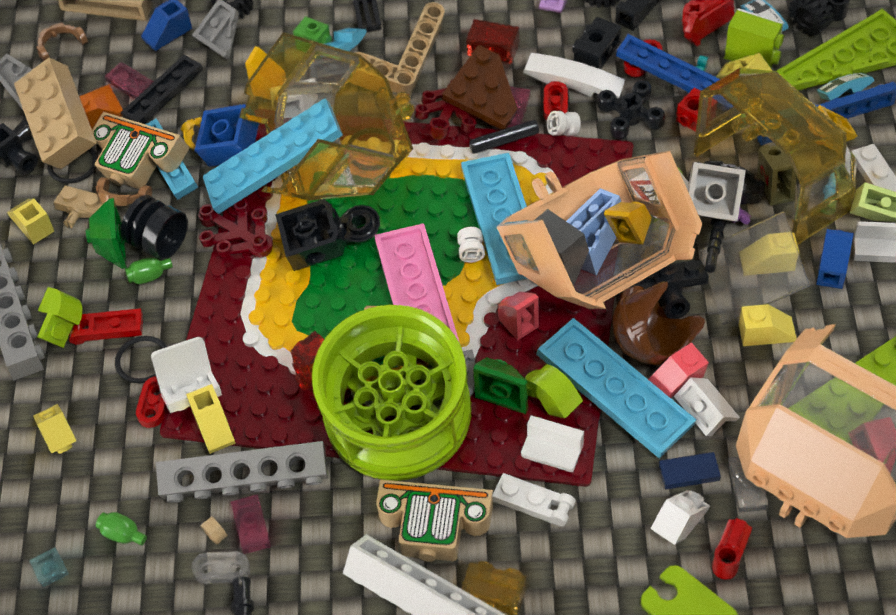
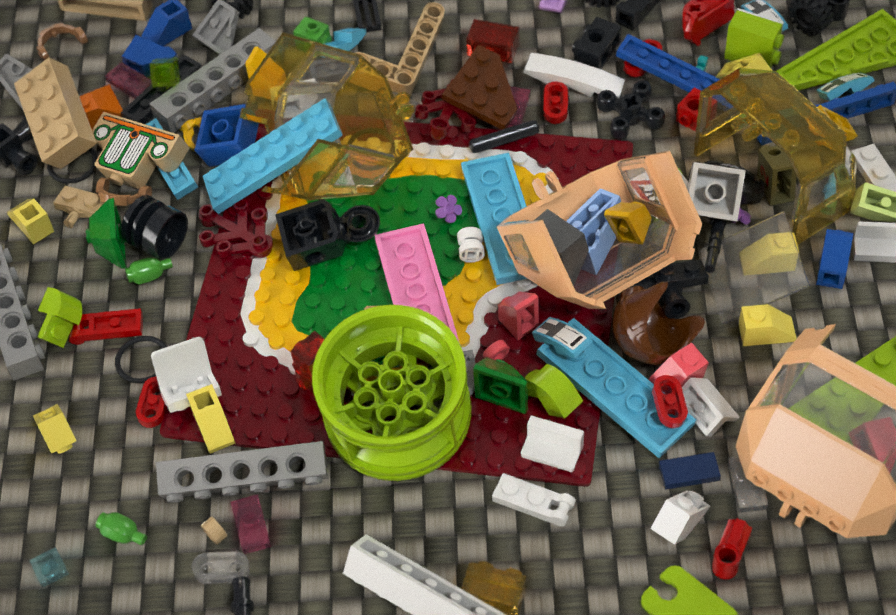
(142, 52): none -> blue slope
(164, 72): none -> clear neon green brick
(208, 83): none -> light grey brick
(433, 516): brick -> none
(448, 208): none -> medium lavender plant
(497, 350): none -> coral tile
(561, 123): white wheel -> none
(563, 336): none -> slope
(669, 403): none -> red plate

